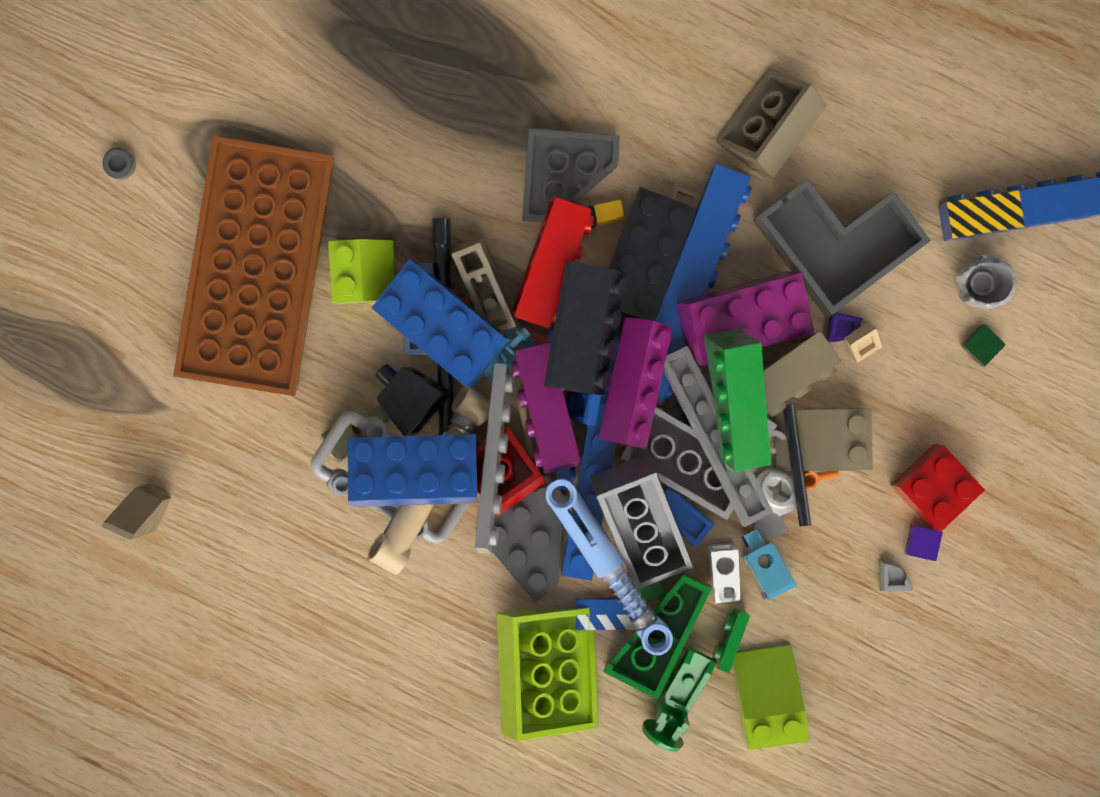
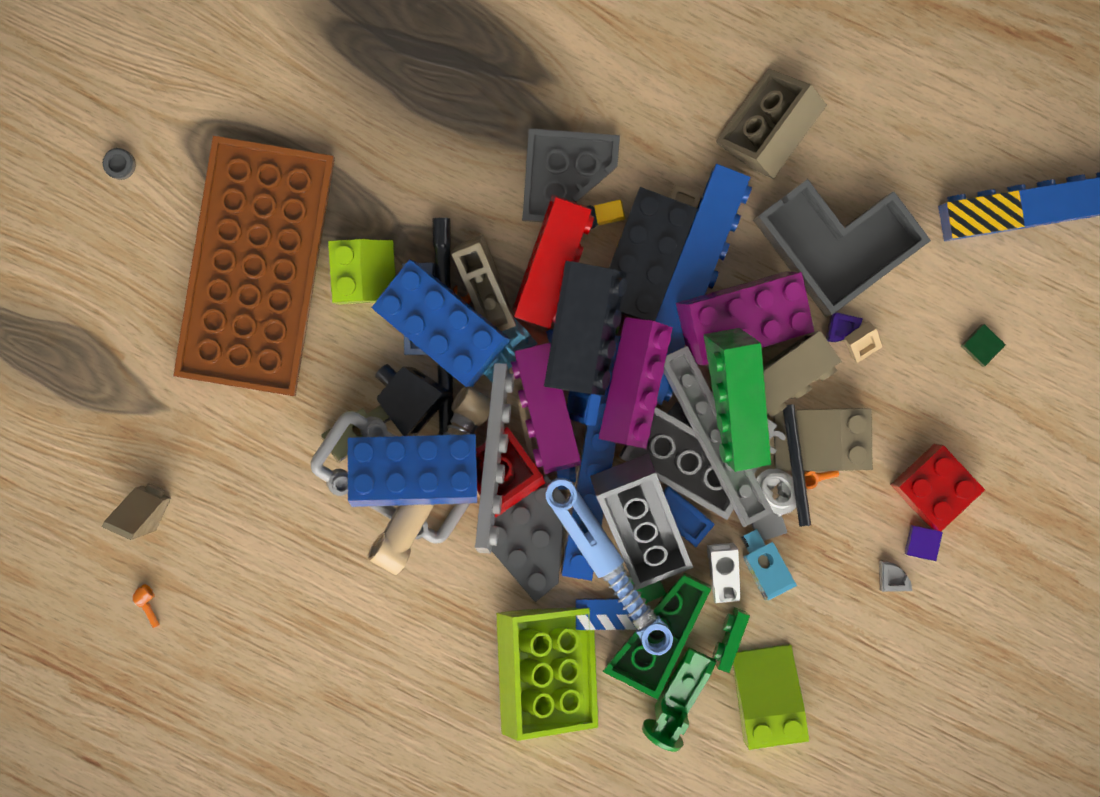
(141, 598): none -> orange hand
(986, 282): light grey hair -> none

